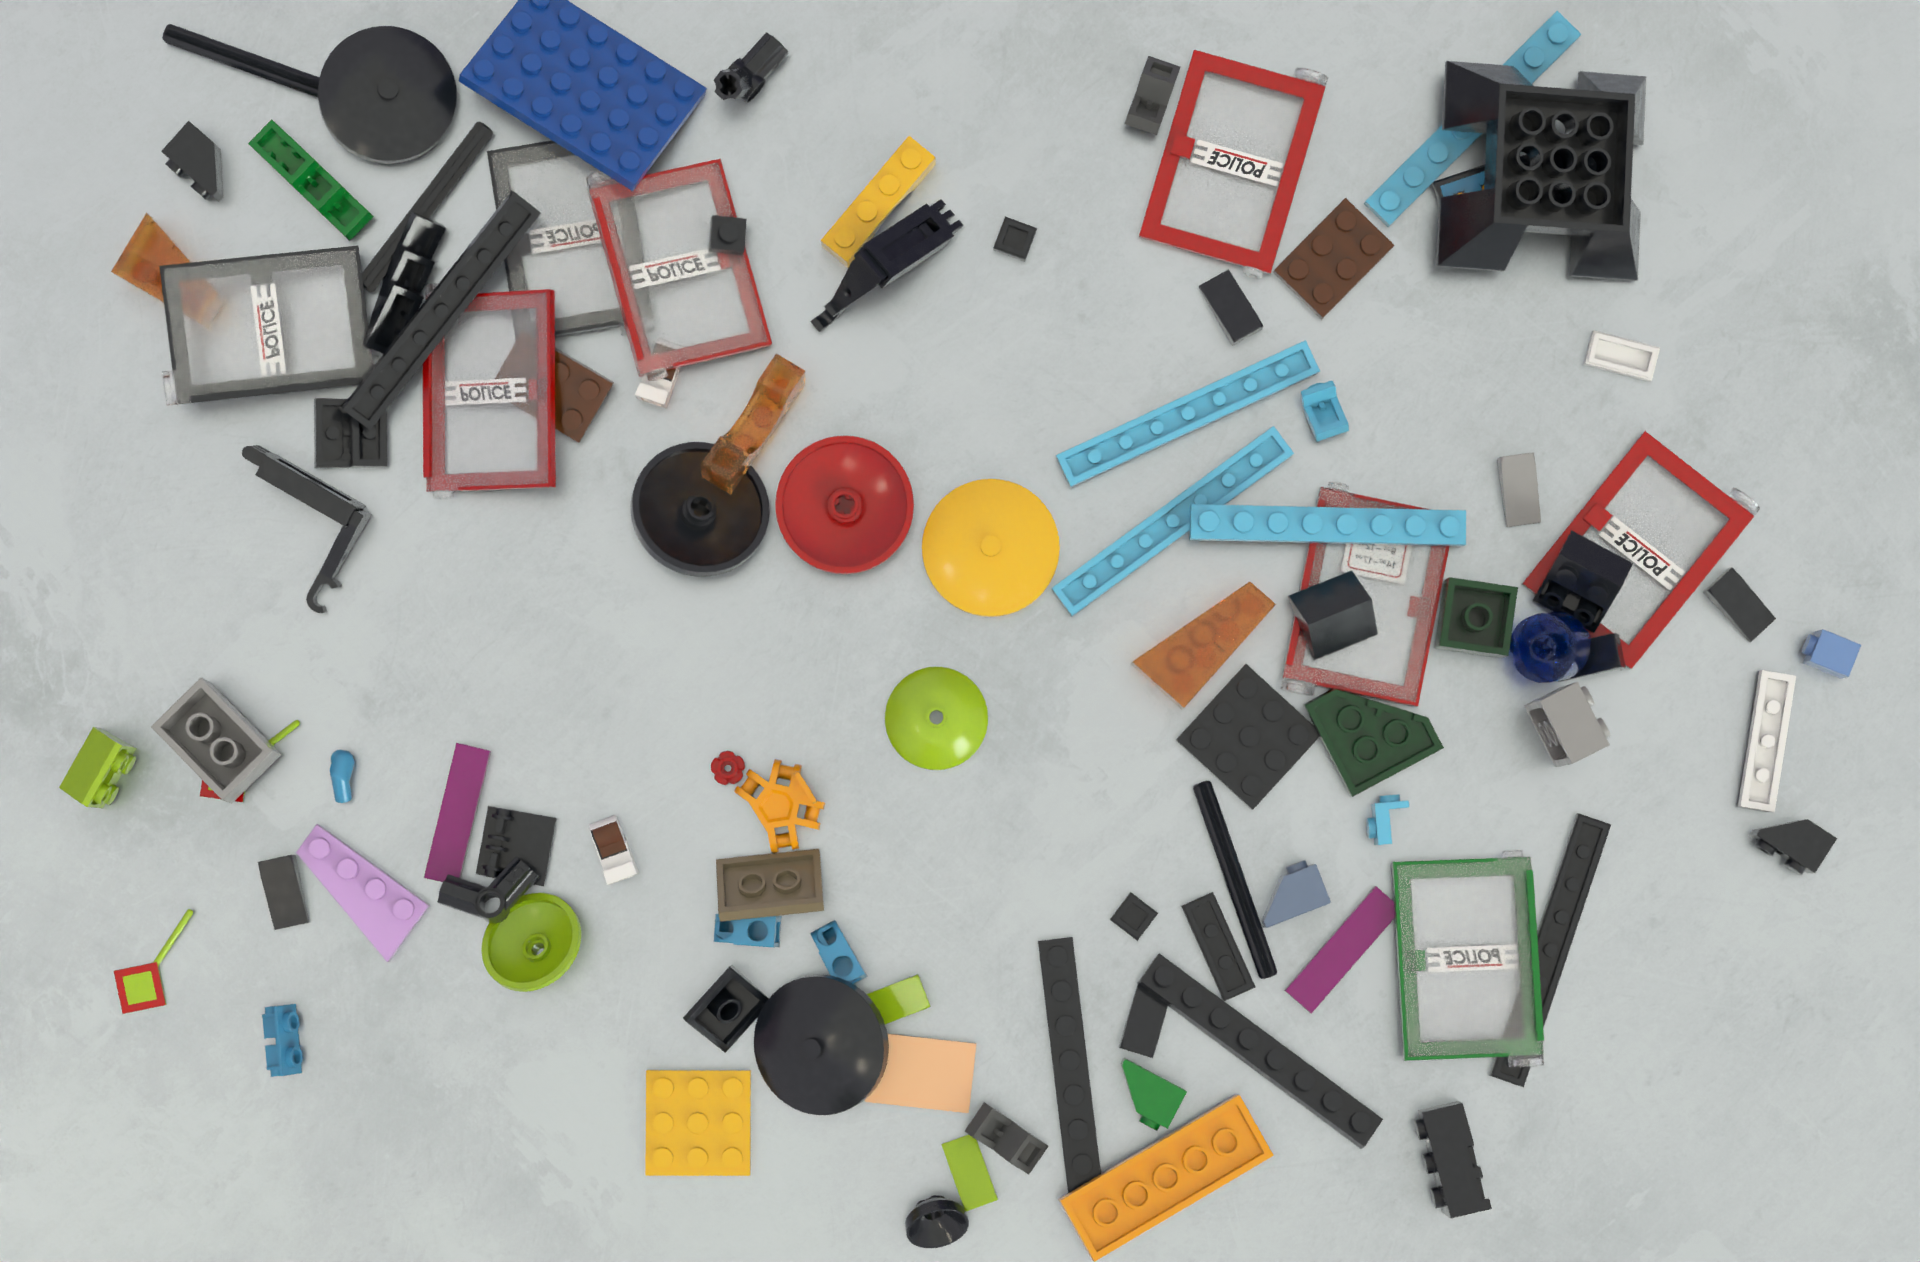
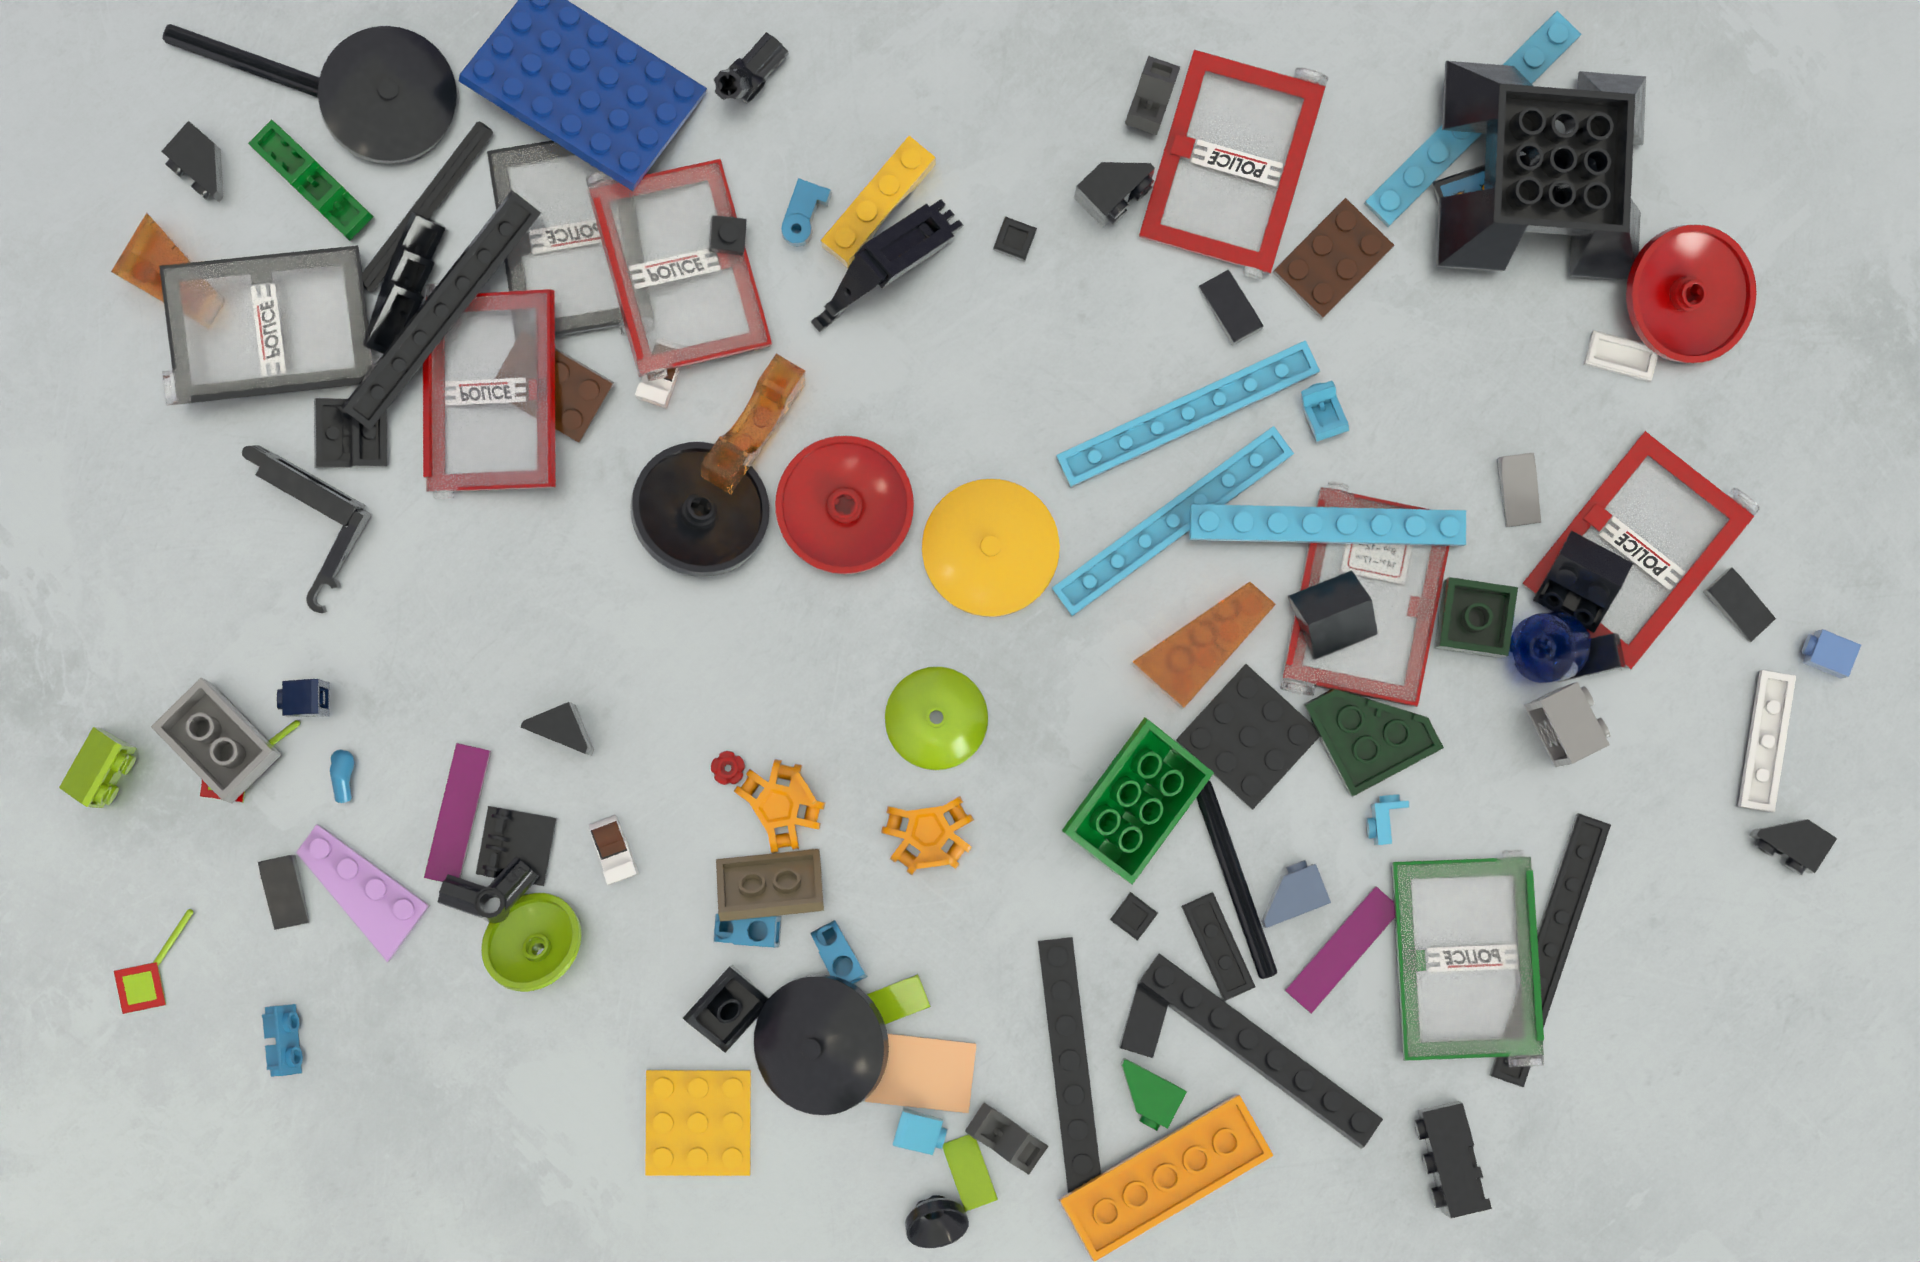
(304, 698): none -> dark blue slope
(562, 726): none -> black slope
(801, 211): none -> dark azure leg
(919, 1132): none -> medium azure slope
(928, 833): none -> light orange piece
(1111, 187): none -> black slope
(1137, 801): none -> green slope
(1691, 293): none -> red dish

